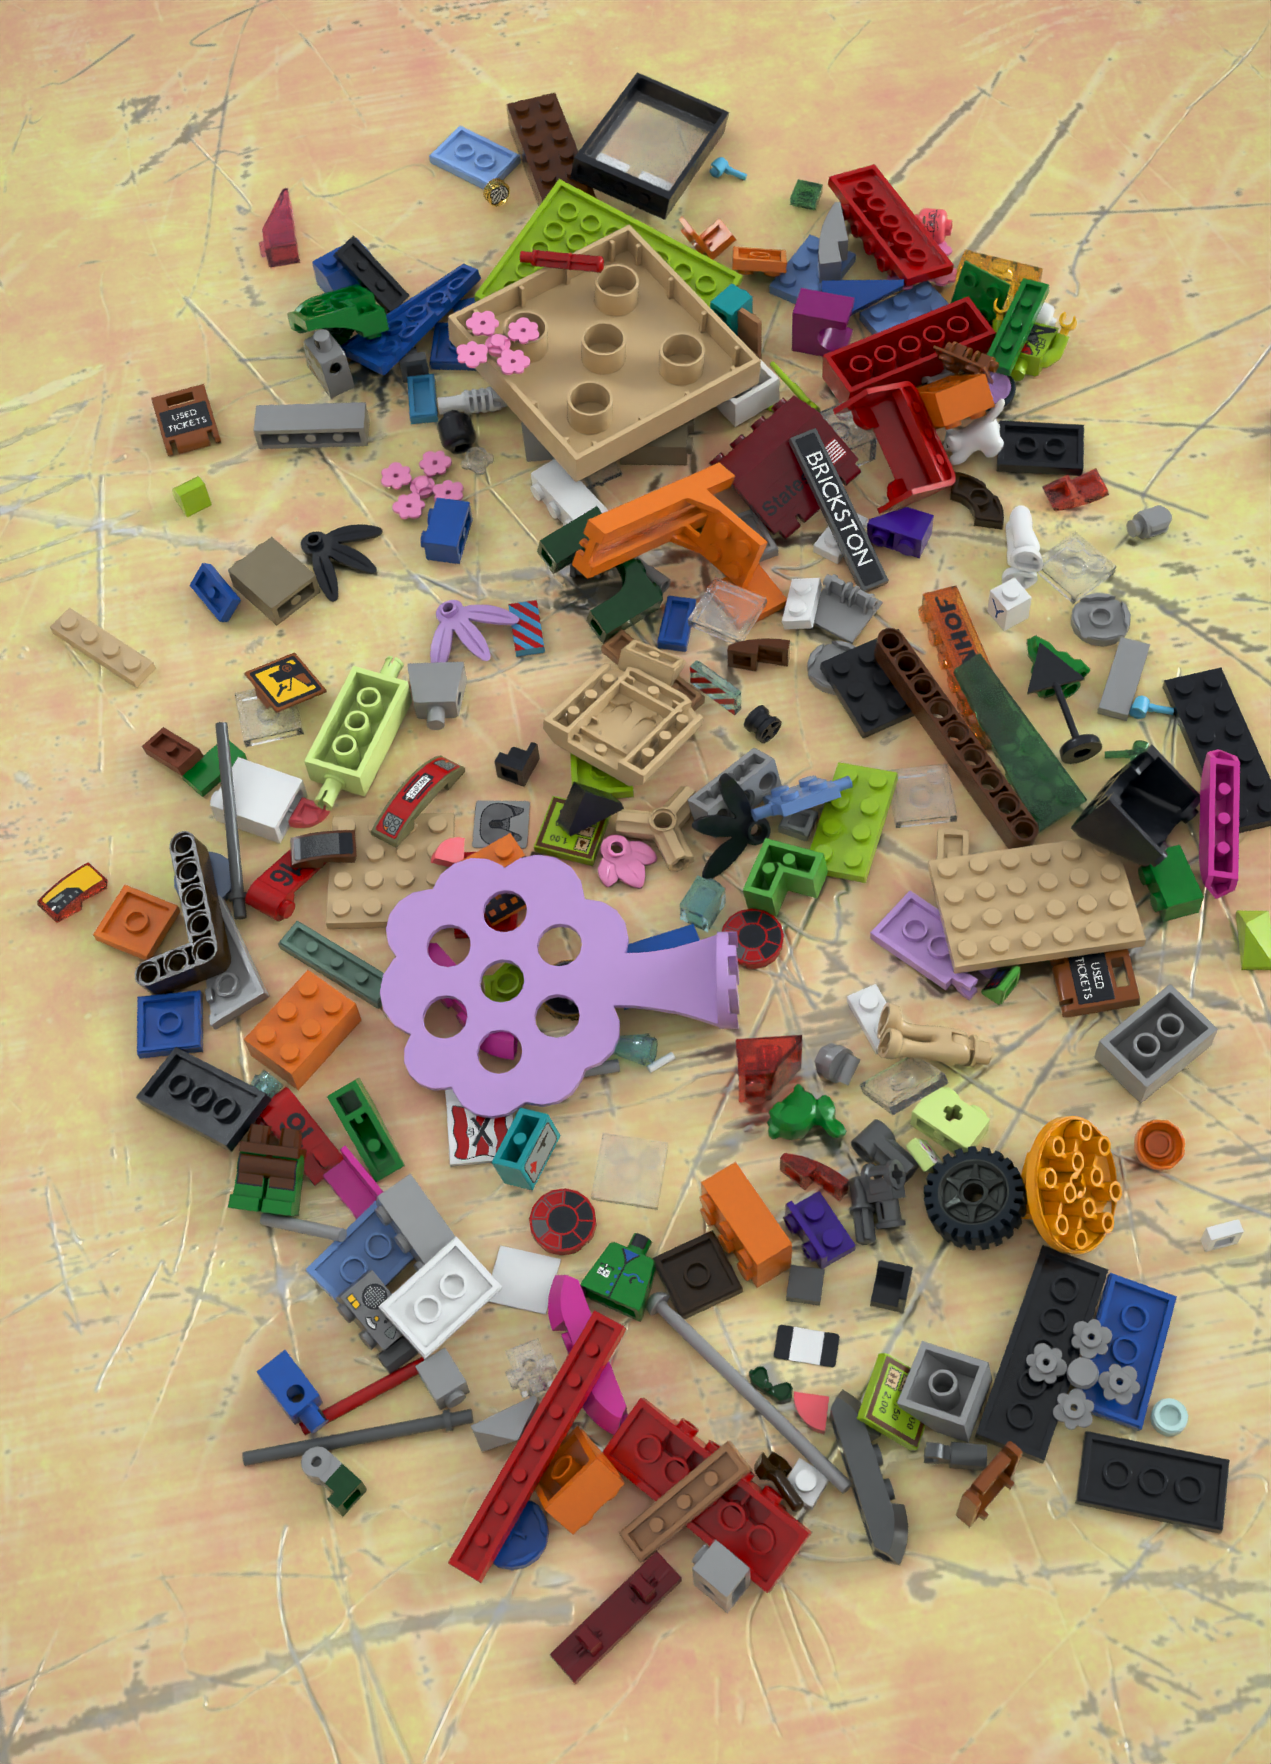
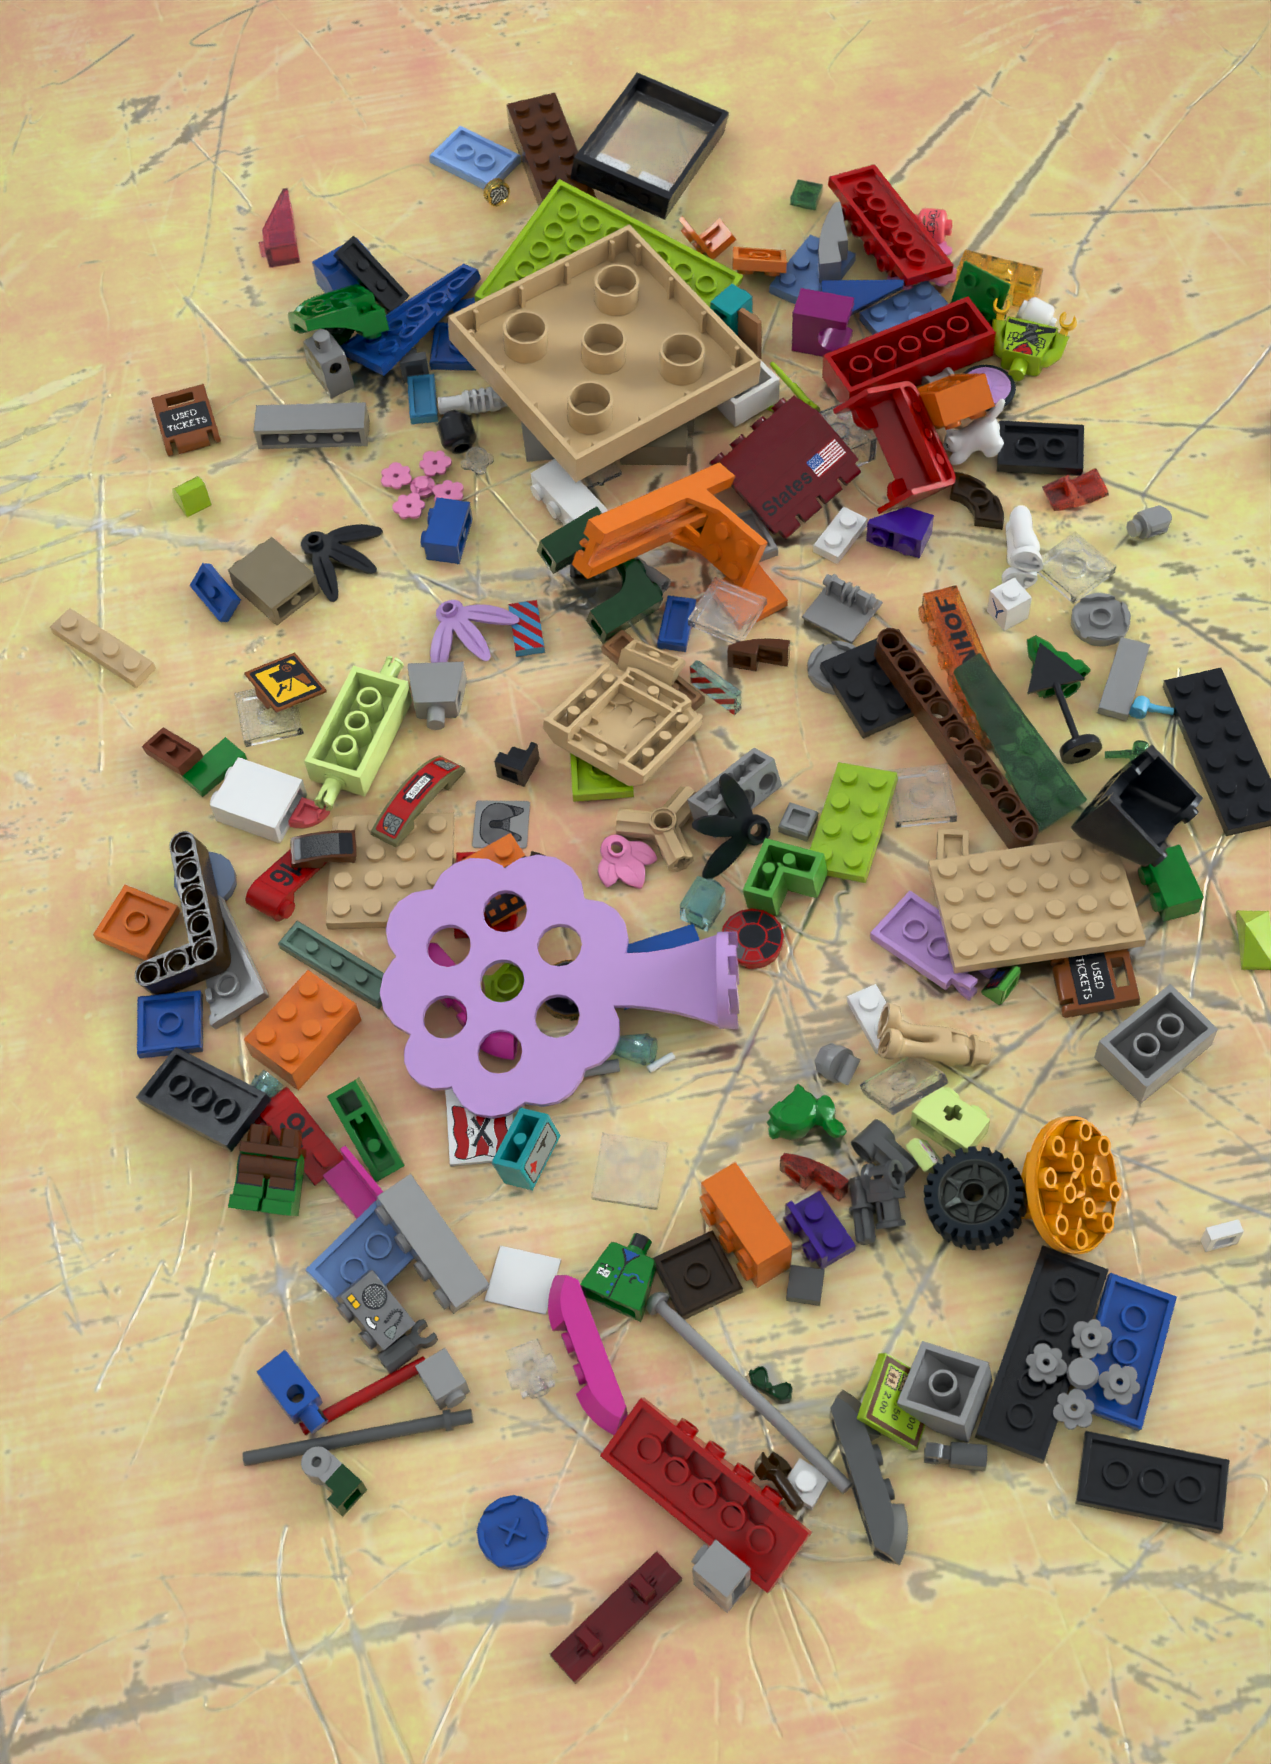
(67, 894): slope -> none
(238, 895): dark grey bar -> none
(303, 1226): light grey bar -> none
(440, 1297): white tile -> none
(449, 852): coral tile -> none
(497, 344): bright pink plant -> none
(505, 1425): light grey slope -> none
(537, 1447): red plate -> none
(557, 843): tile -> none
(562, 1221): tile -> none
(563, 260): red piece -> none
(577, 1481): orange slope -> none
(586, 807): black slope -> none
(685, 1501): medium nougat tile -> none
(721, 166): medium azure hand -> none
(762, 724): black wheel -> none
(766, 1066): clear red slope -> none
(802, 603): white plate -> none
(806, 1346): sticker -> none
(809, 793): medium blue plate -> none
(812, 1410): coral tile -> none
(838, 510): tile -> none
(891, 1286): black panel -> none
(957, 358): dark orange hinge -> none
(989, 1484): dark orange container -> none
(1018, 324): green plate -> none
(1159, 1145): orange hair -> none
(1169, 1417): light aqua tile -> none
(1219, 822): dark pink brick -> none

